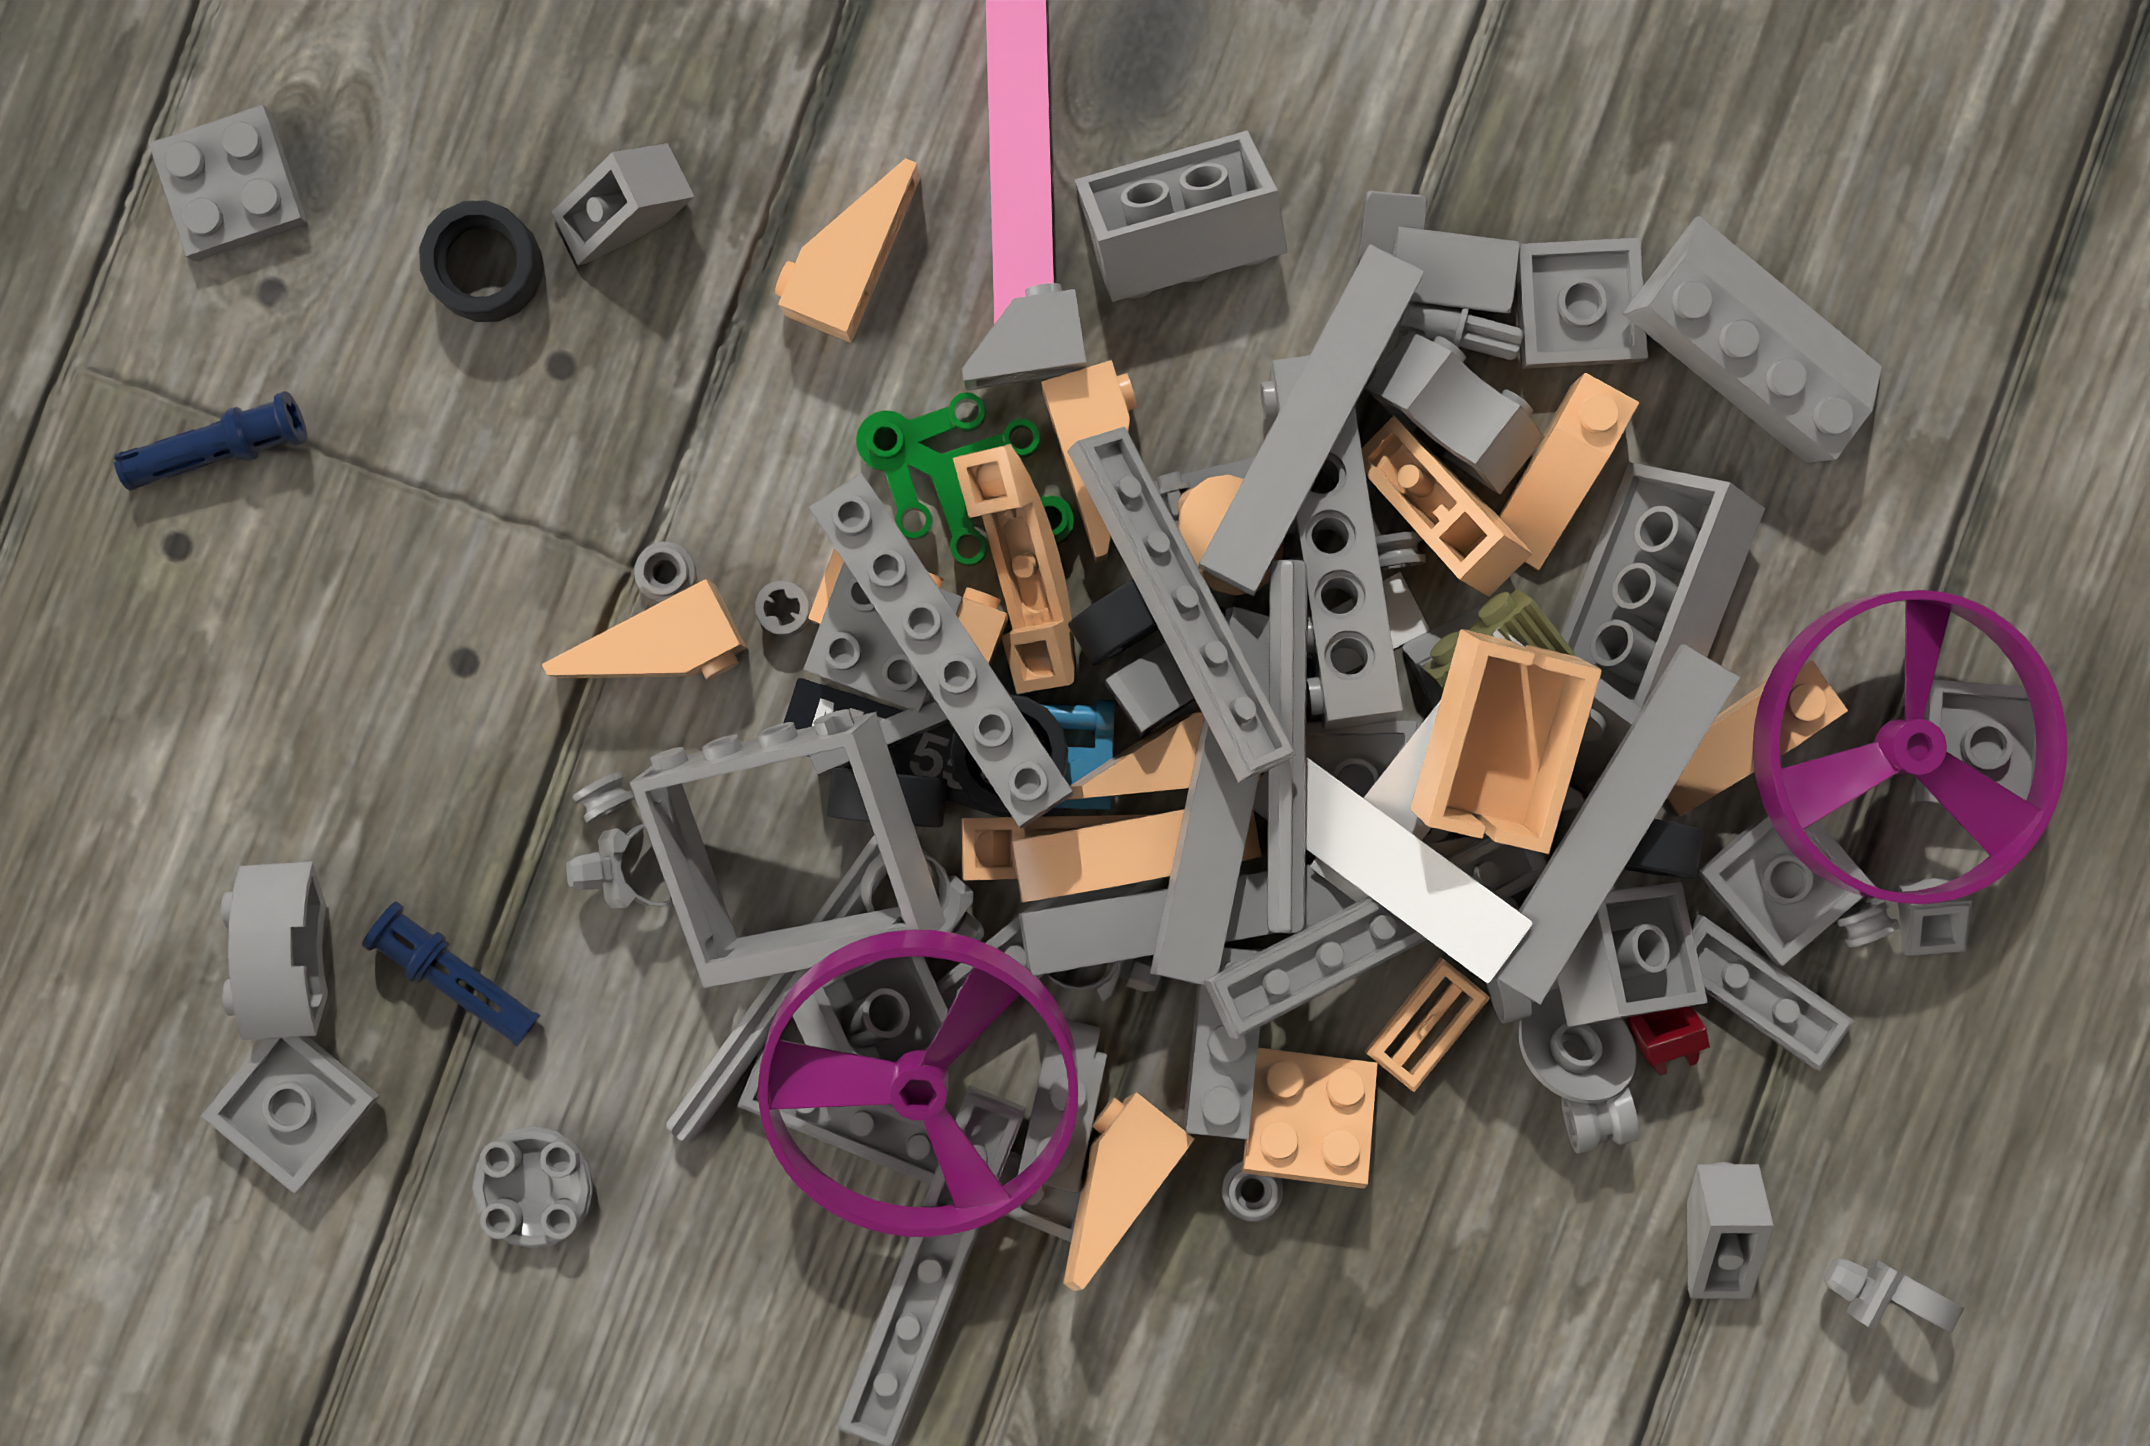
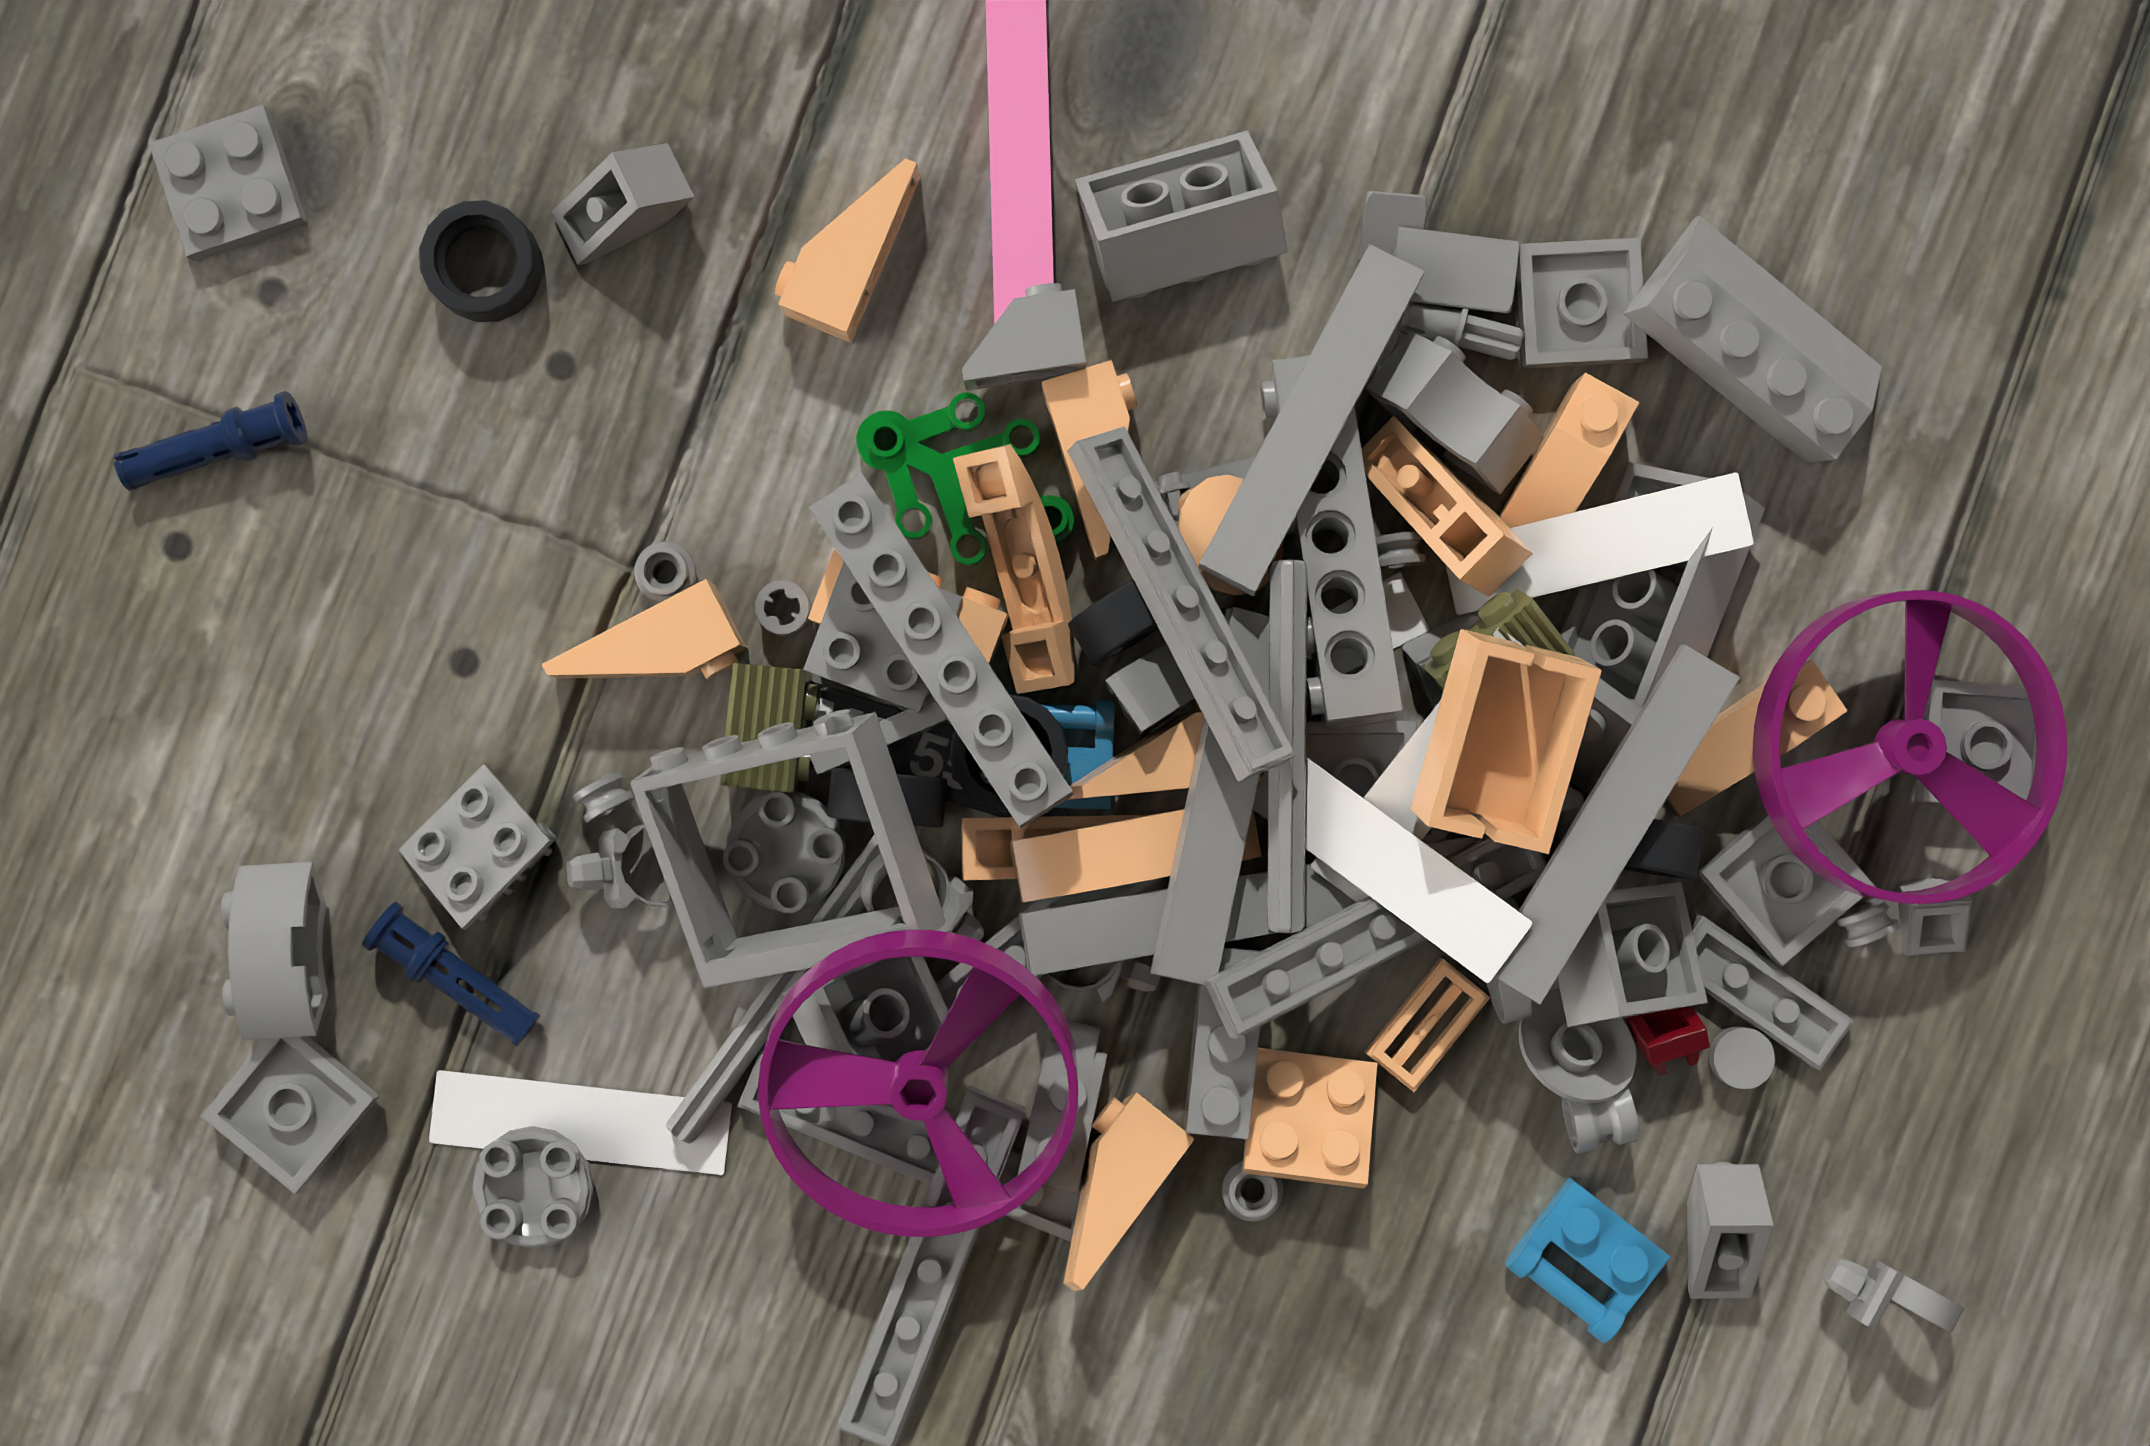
(476, 847): none -> light grey hinge
(600, 1121): none -> white sticker
(763, 699): none -> olive brick
(785, 851): none -> light grey dish
(1599, 1243): none -> dark azure plate
(1622, 539): none -> white sticker
(1741, 1057): none -> light grey tile

